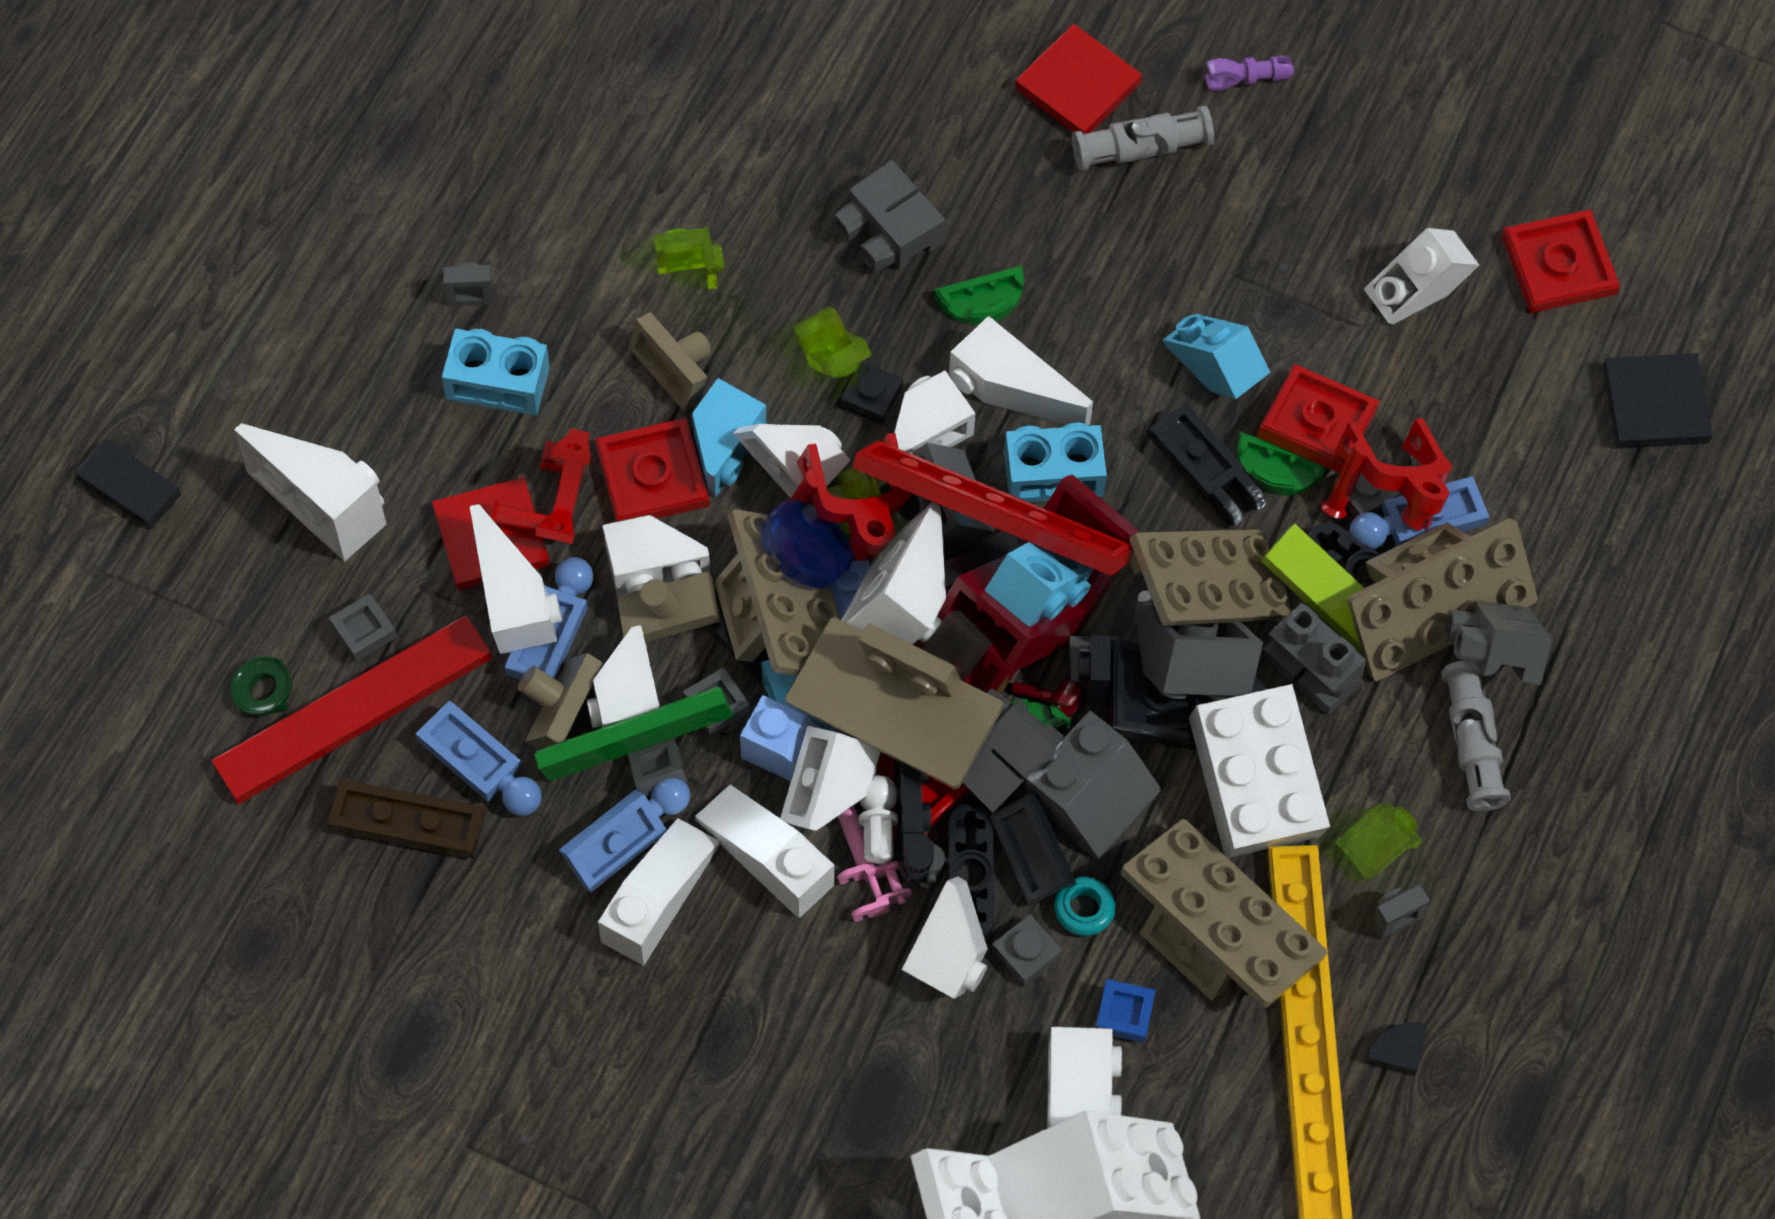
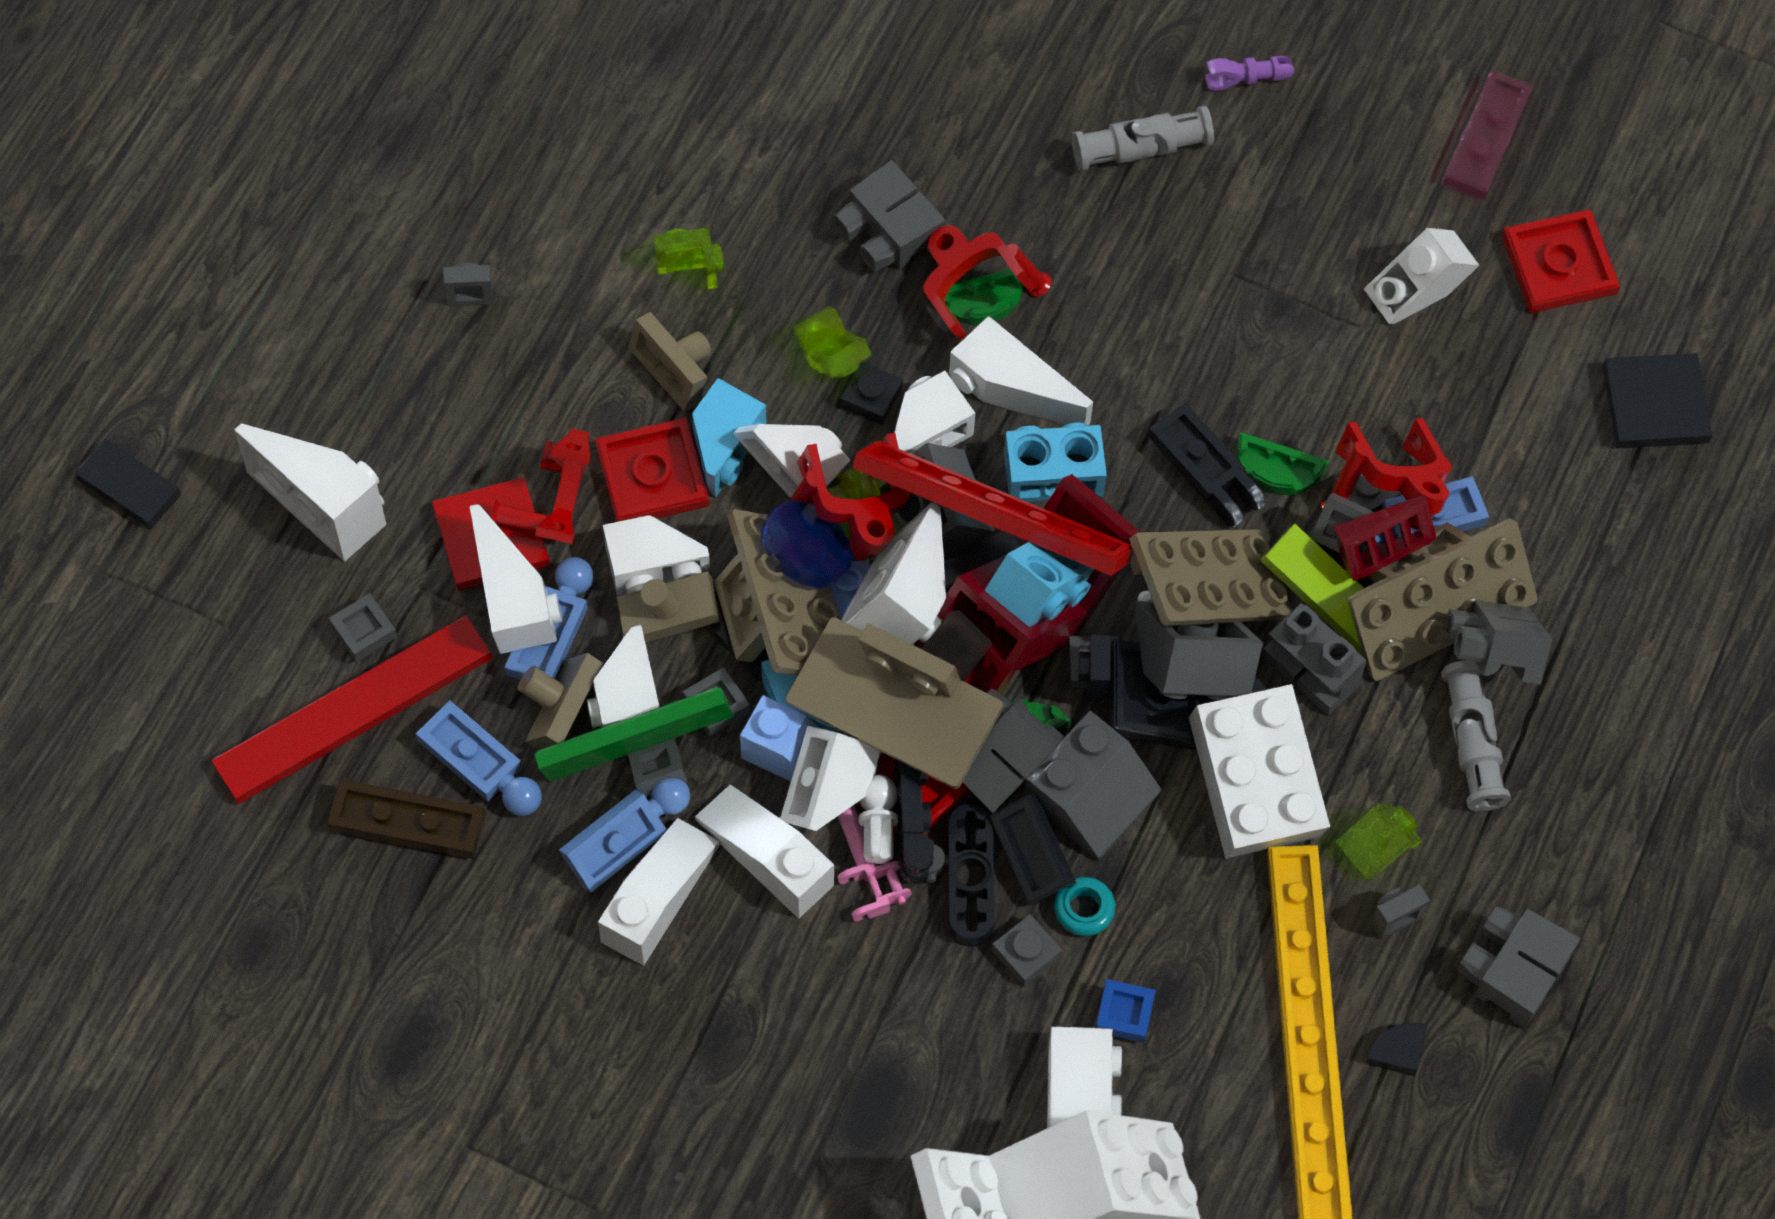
(250, 674): dark green piece -> none
(492, 381): medium azure brick -> none
(950, 944): white slope -> none
(958, 256): none -> red piece
(1065, 697): dark red hand -> none
(1078, 81): red tile -> none
(1217, 919): dark tan bracket -> none
(1218, 354): medium azure slope -> none
(1313, 415): red tile -> none
(1336, 512): none -> dark grey plate
(1376, 556): none -> dark red slope
(1487, 135): none -> clear pink tile
(1526, 965): none -> dark grey hips

